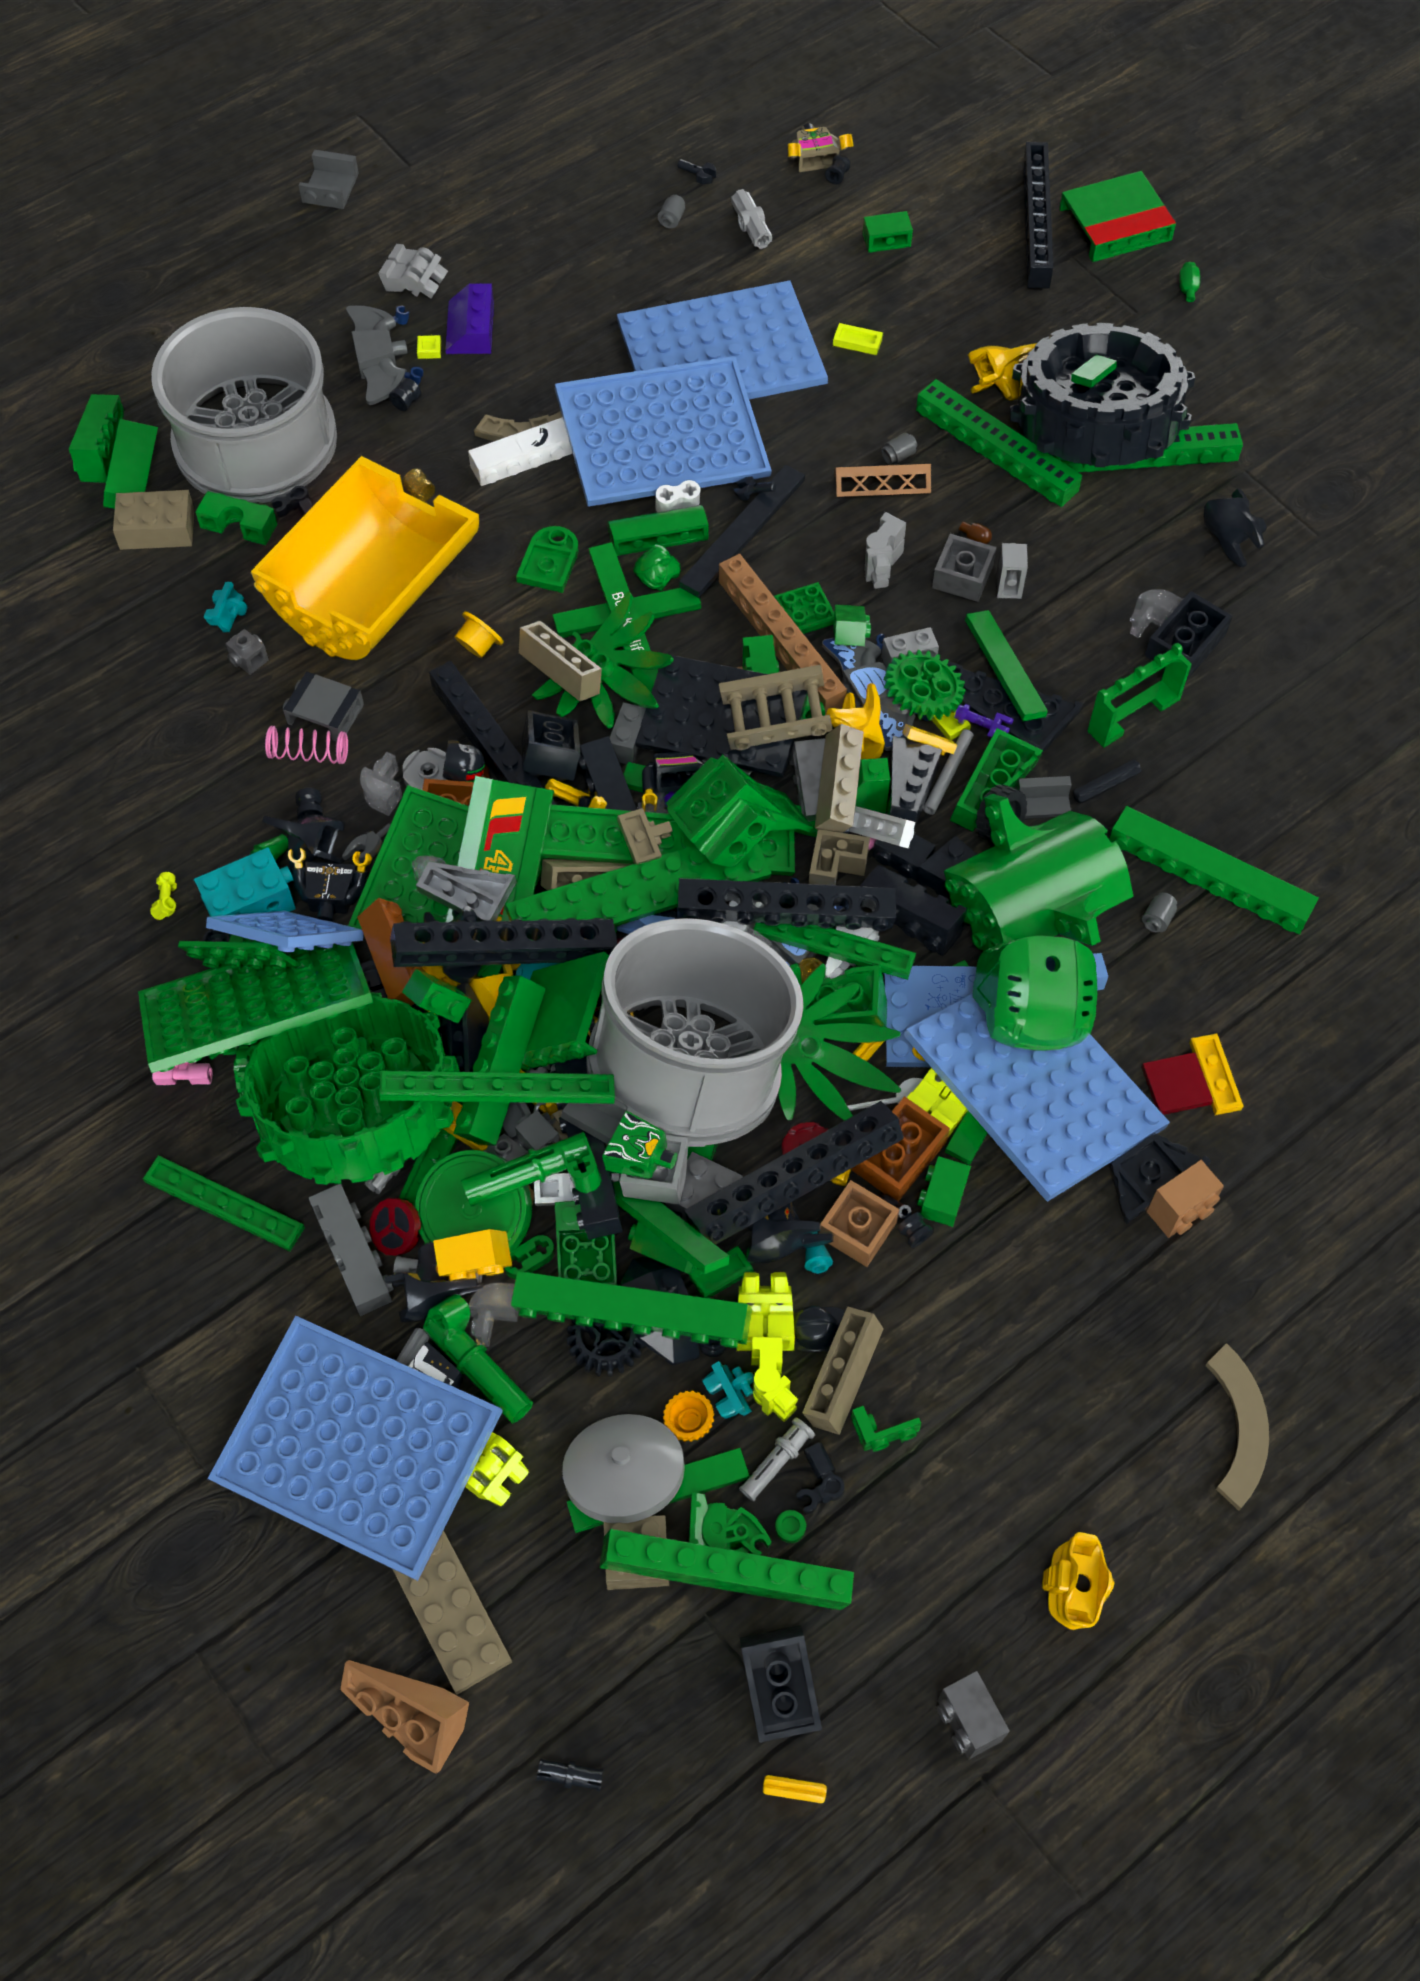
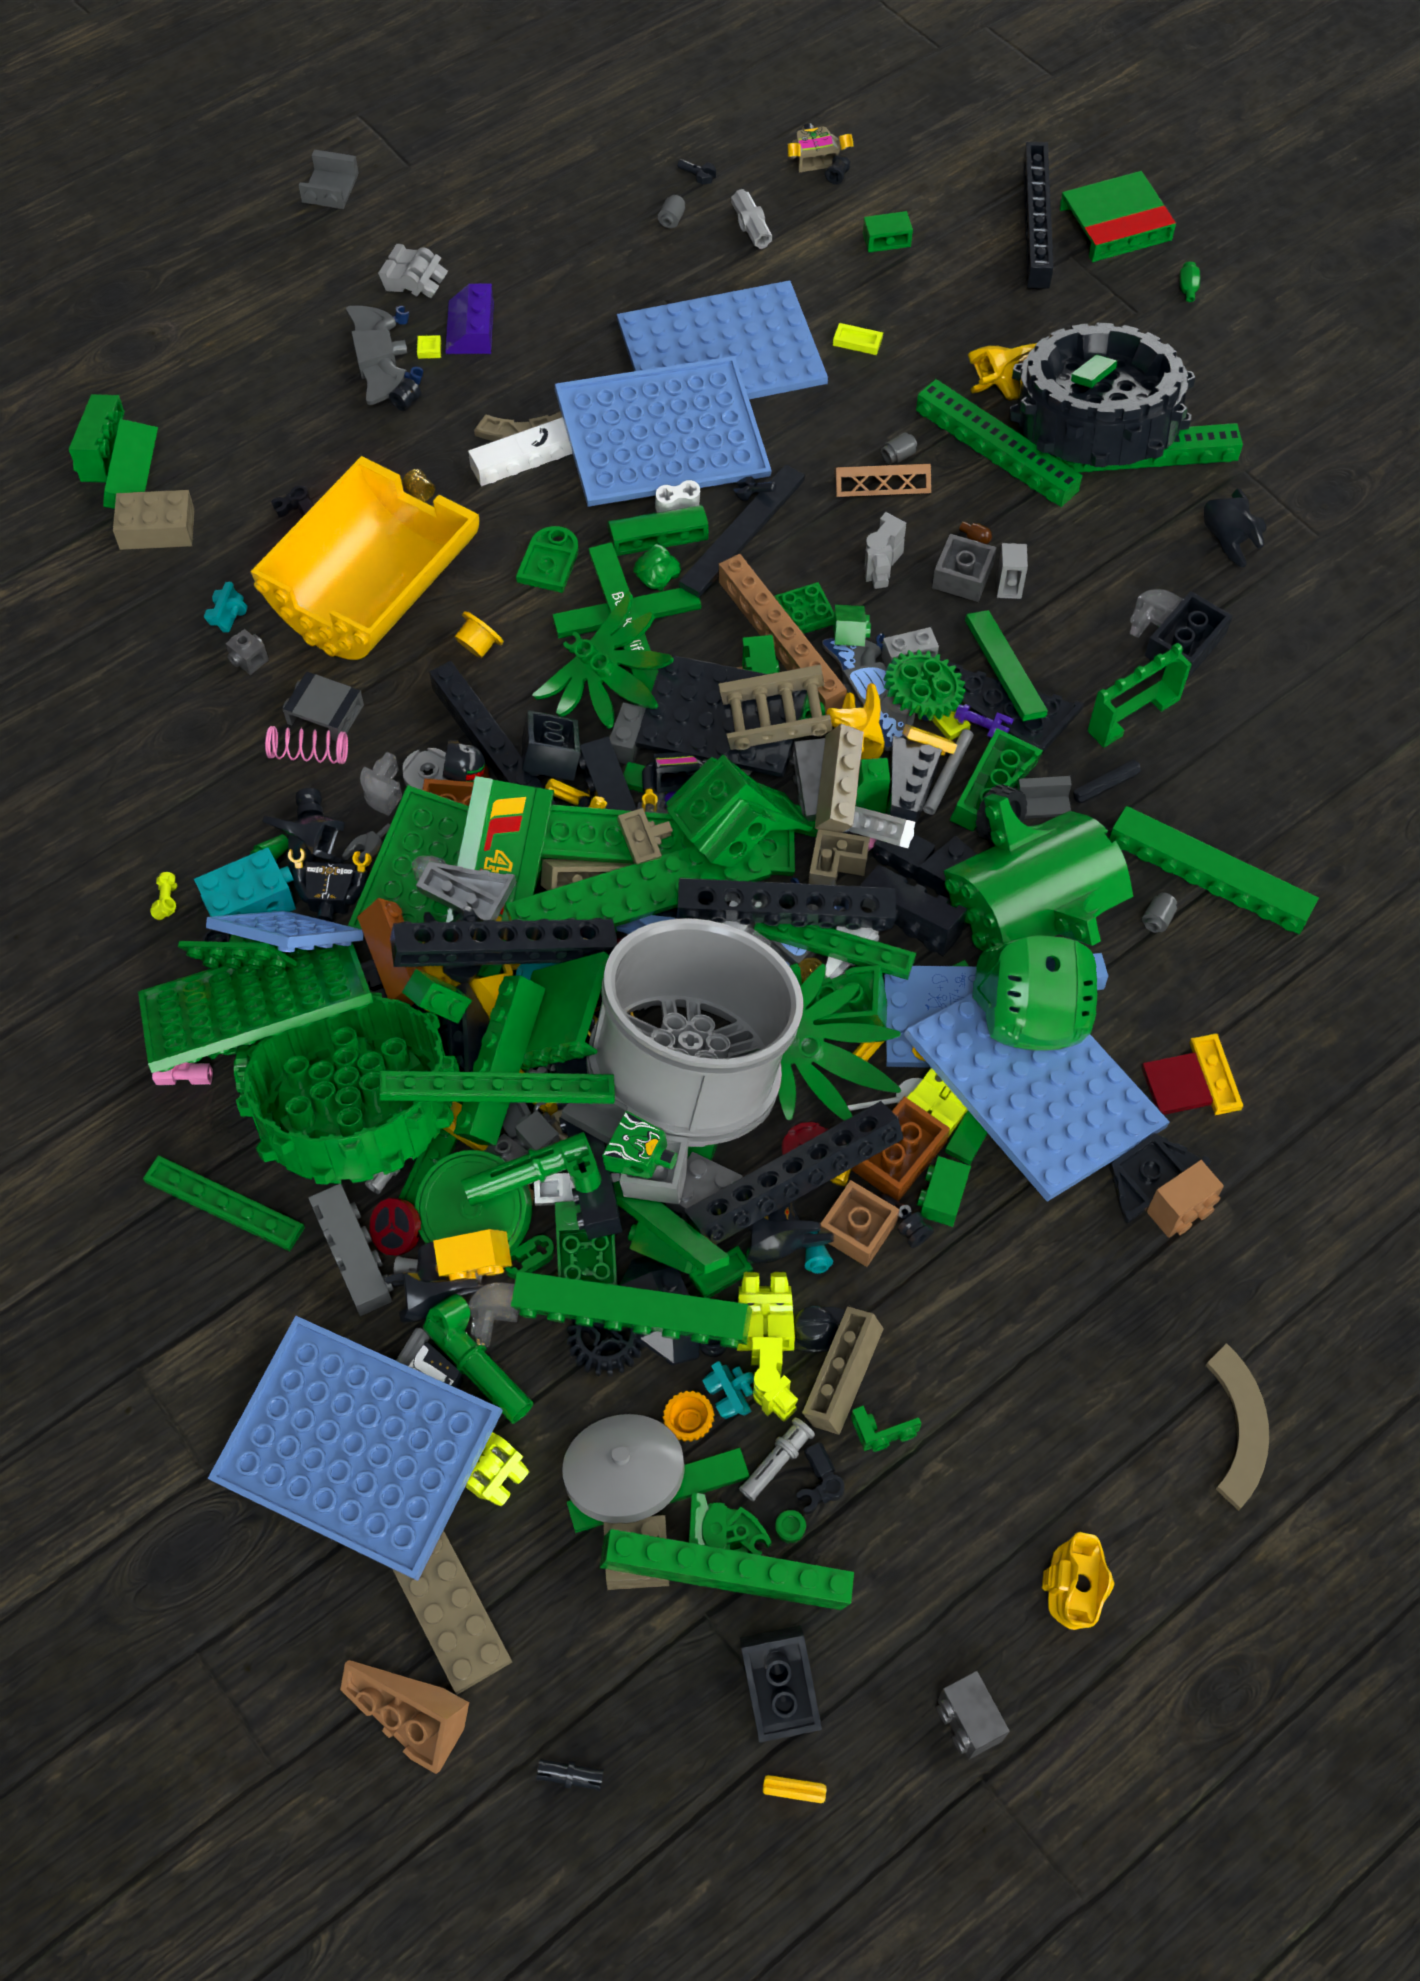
(219, 511): green arch -> none
(256, 444): light grey wheel -> none
(560, 660): dark tan brick -> none

